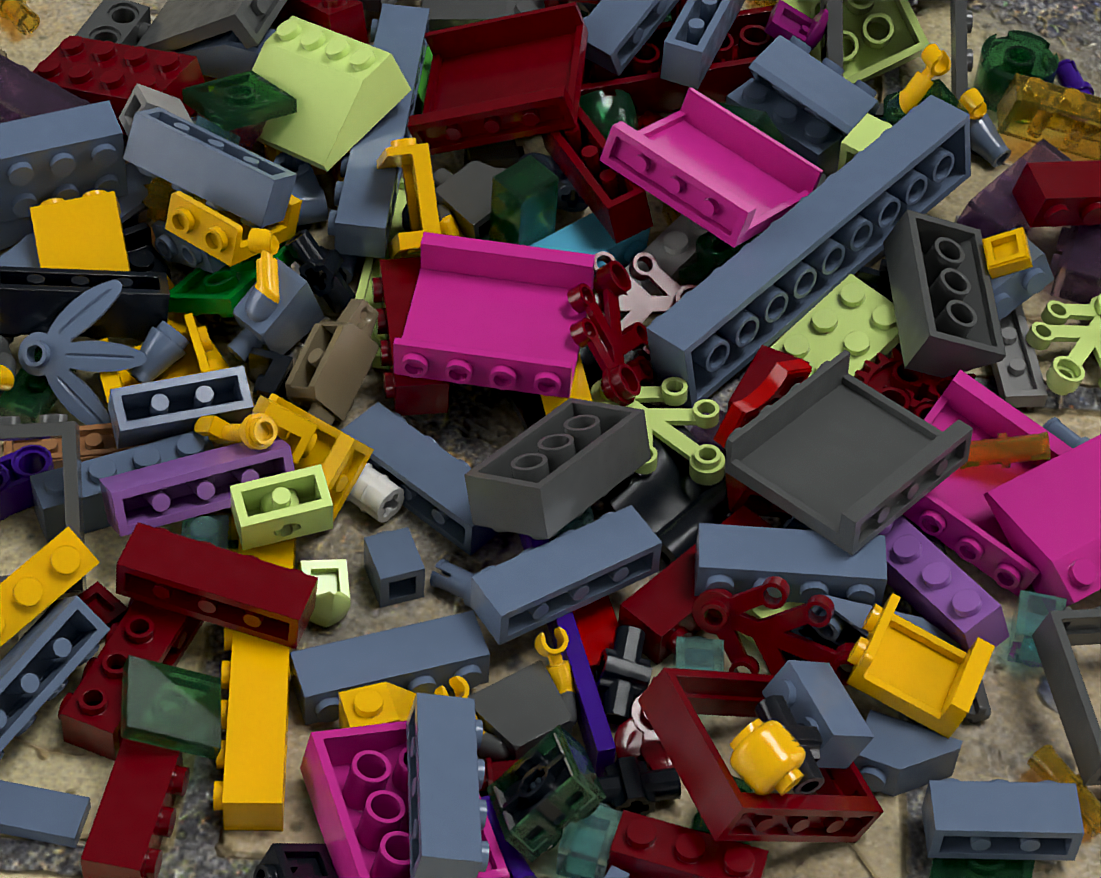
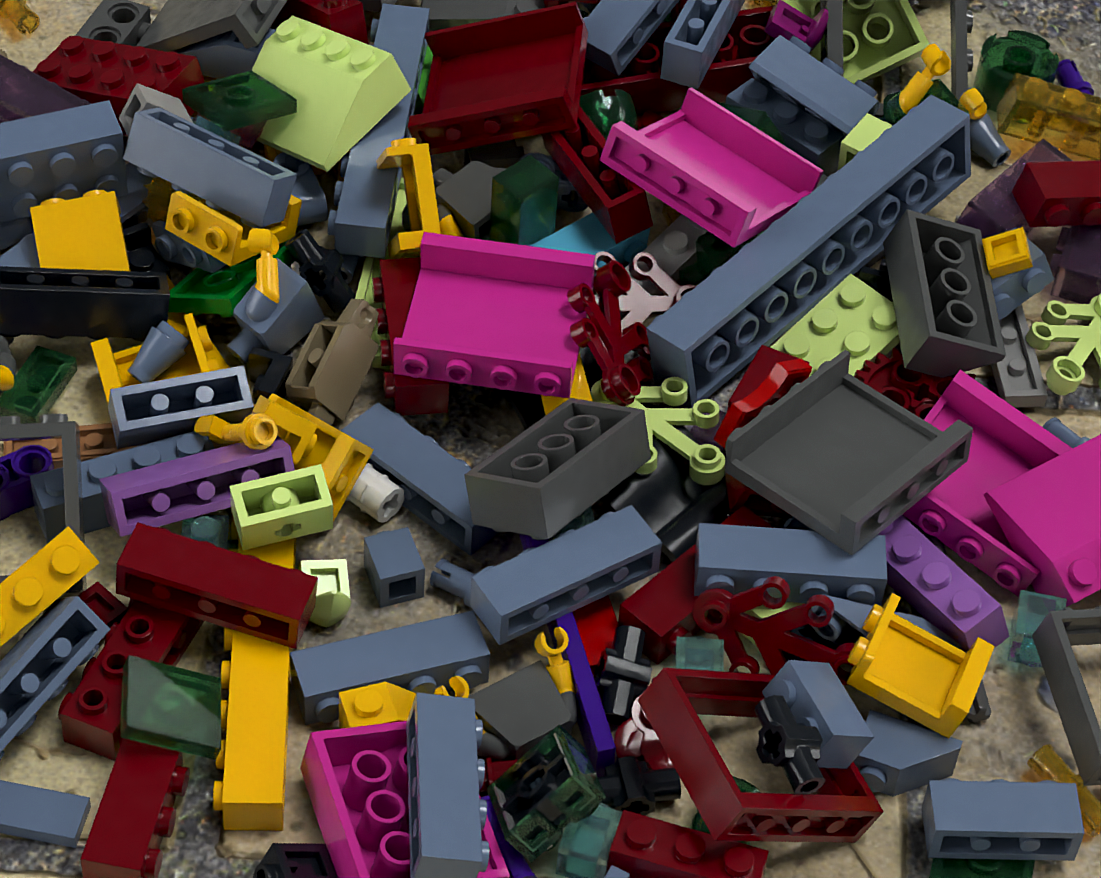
(63, 354): sand blue plant -> none
(767, 757): yellow head -> none
(1008, 450): clear yellow pin -> none

